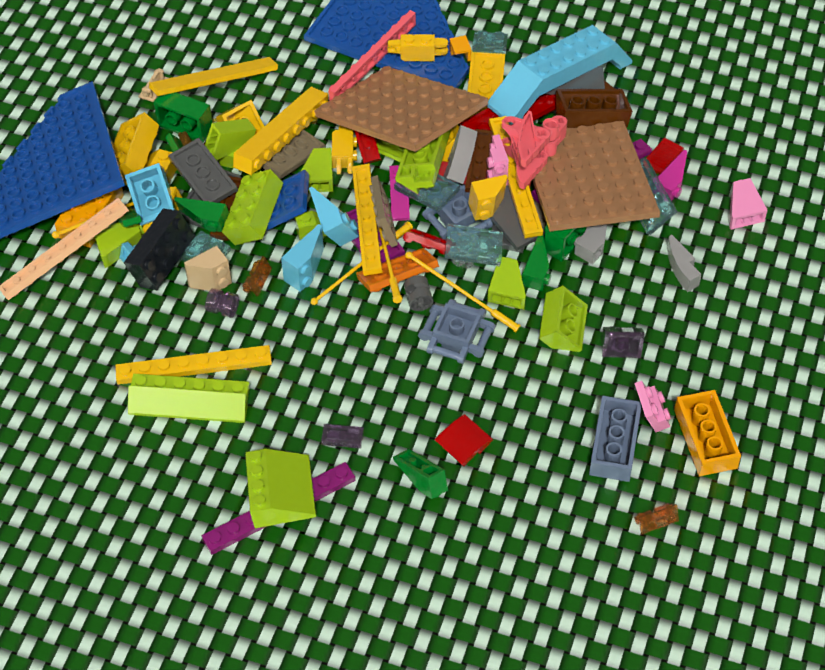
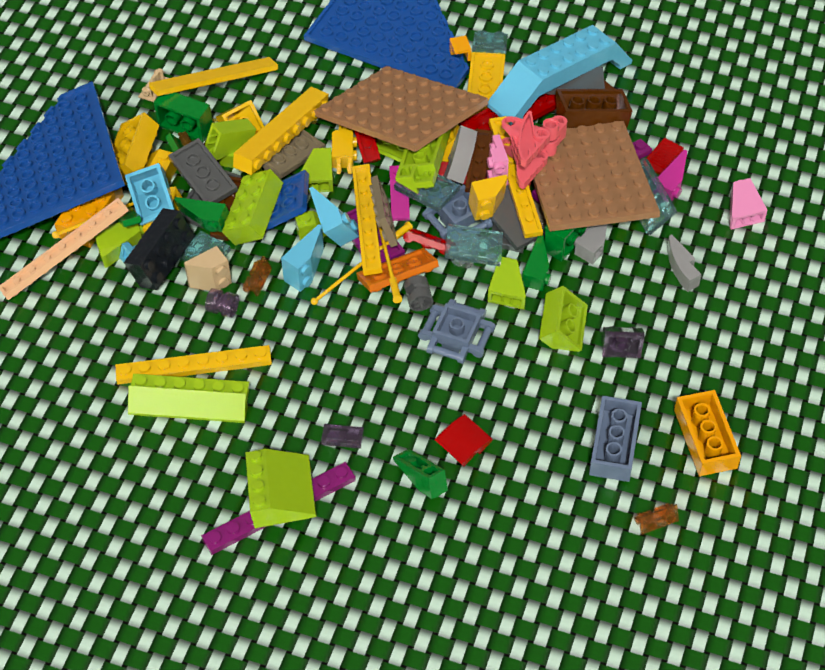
(373, 56): coral plate -> none
(418, 47): yellow hinge -> none
(495, 313): yellow piece -> none
(653, 407): bright pink plate -> none

